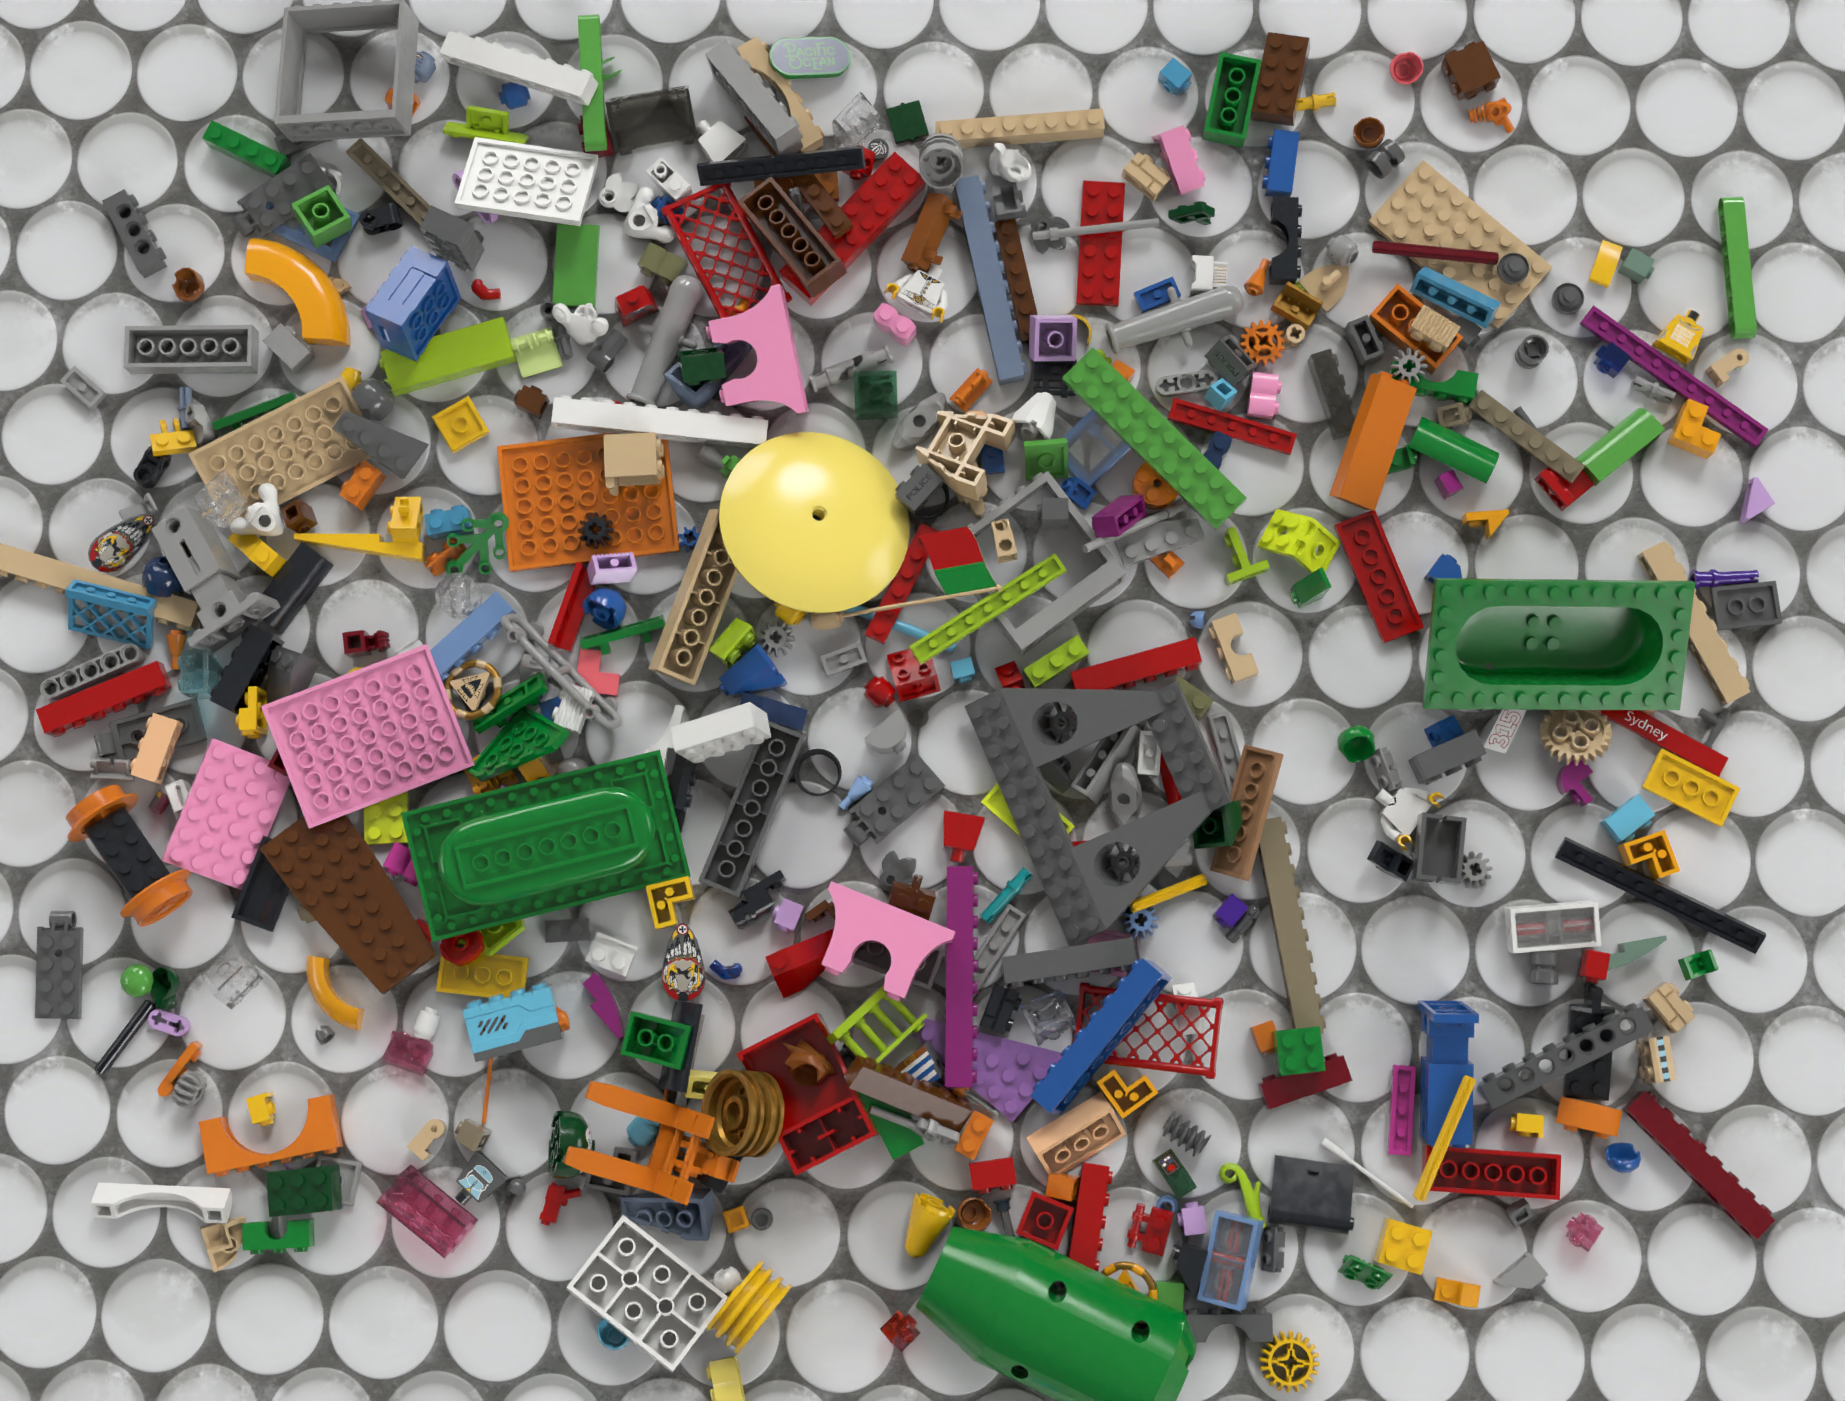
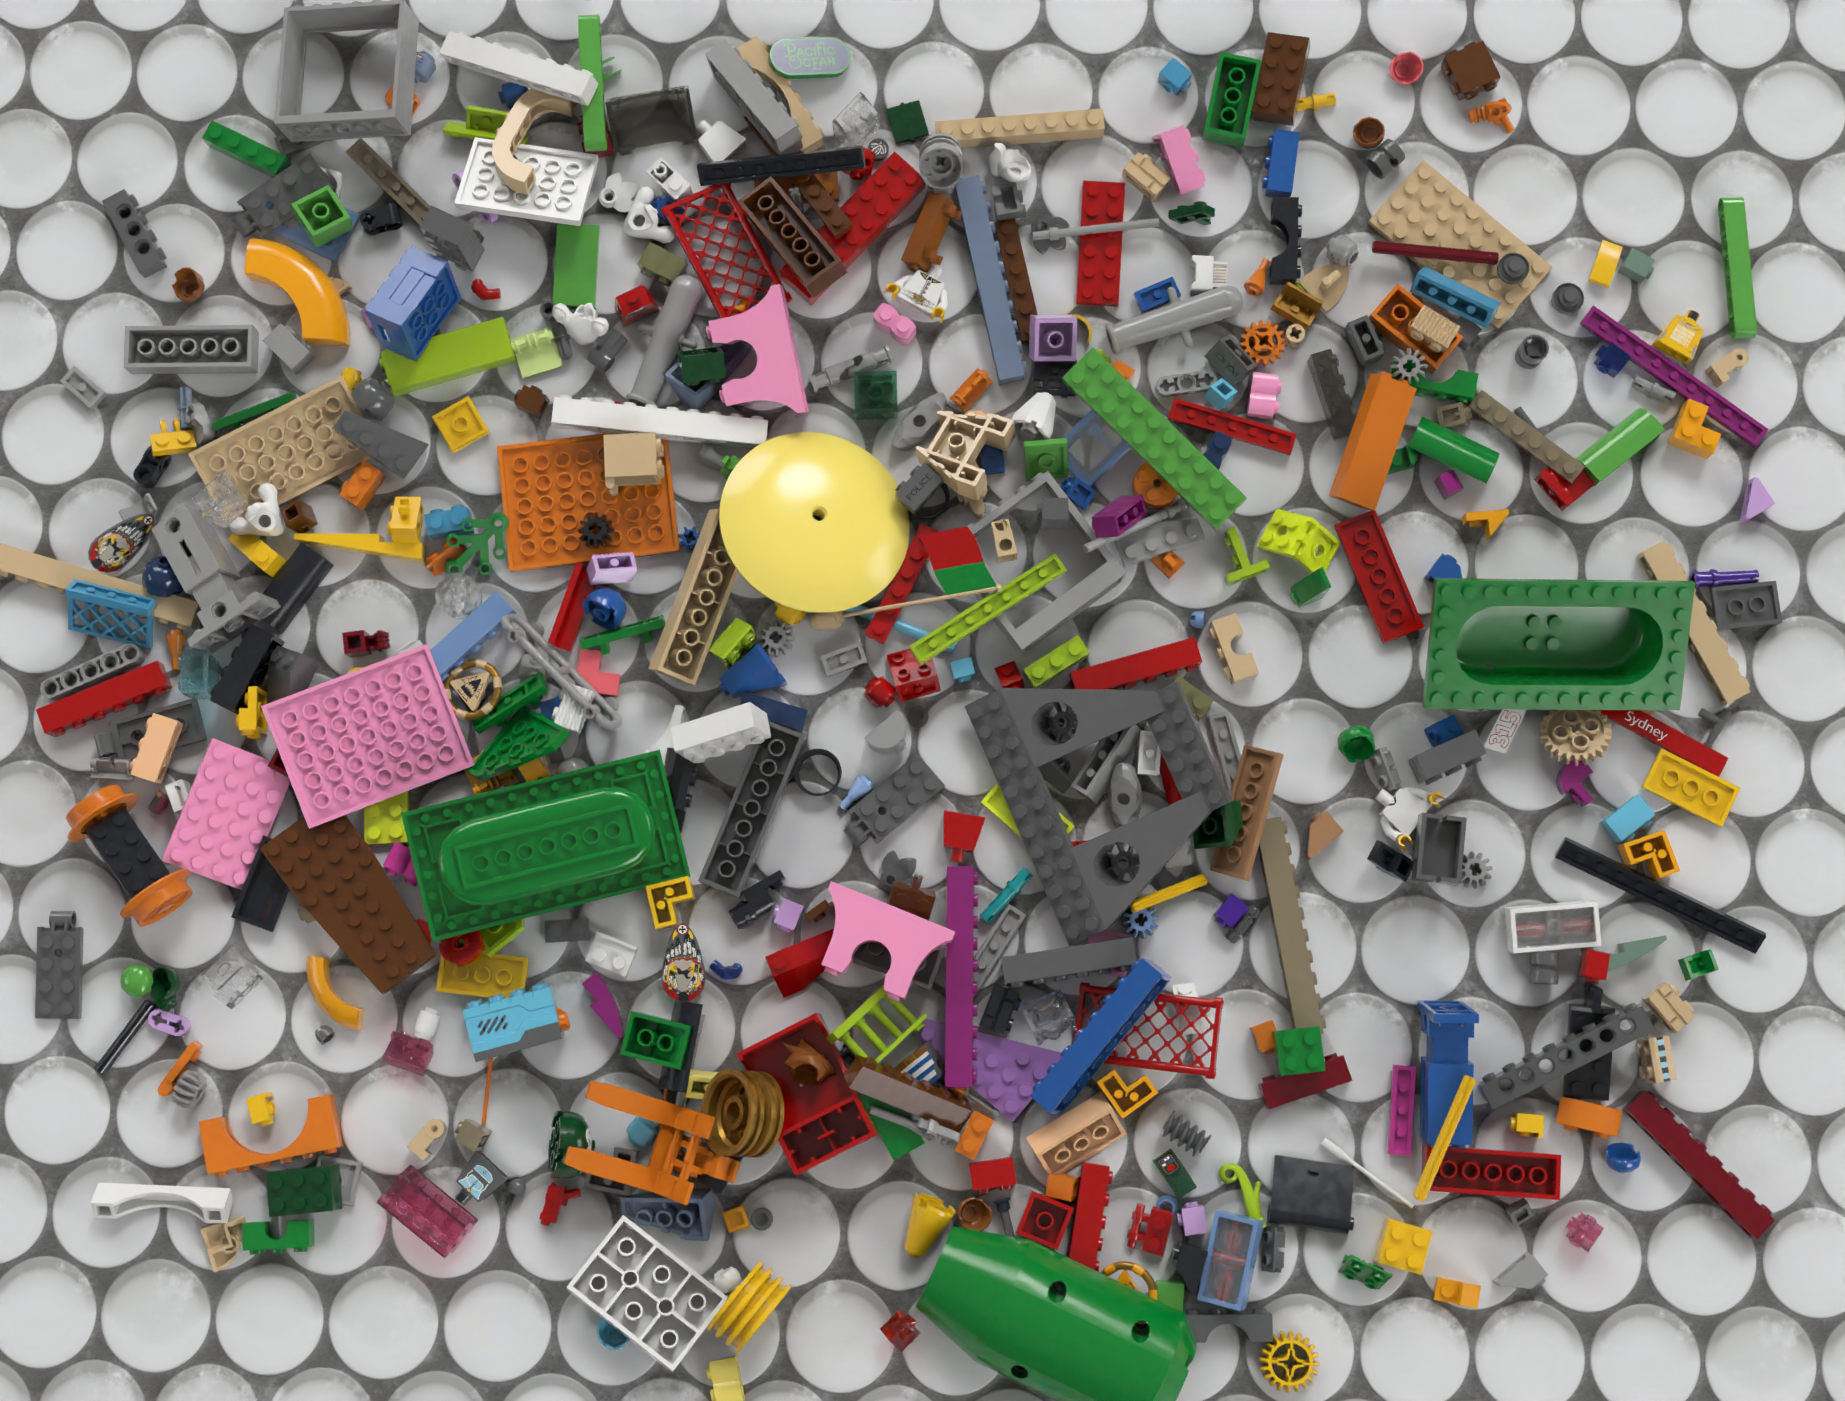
(527, 108): none -> tan arch
(1321, 833): none -> medium nougat slope

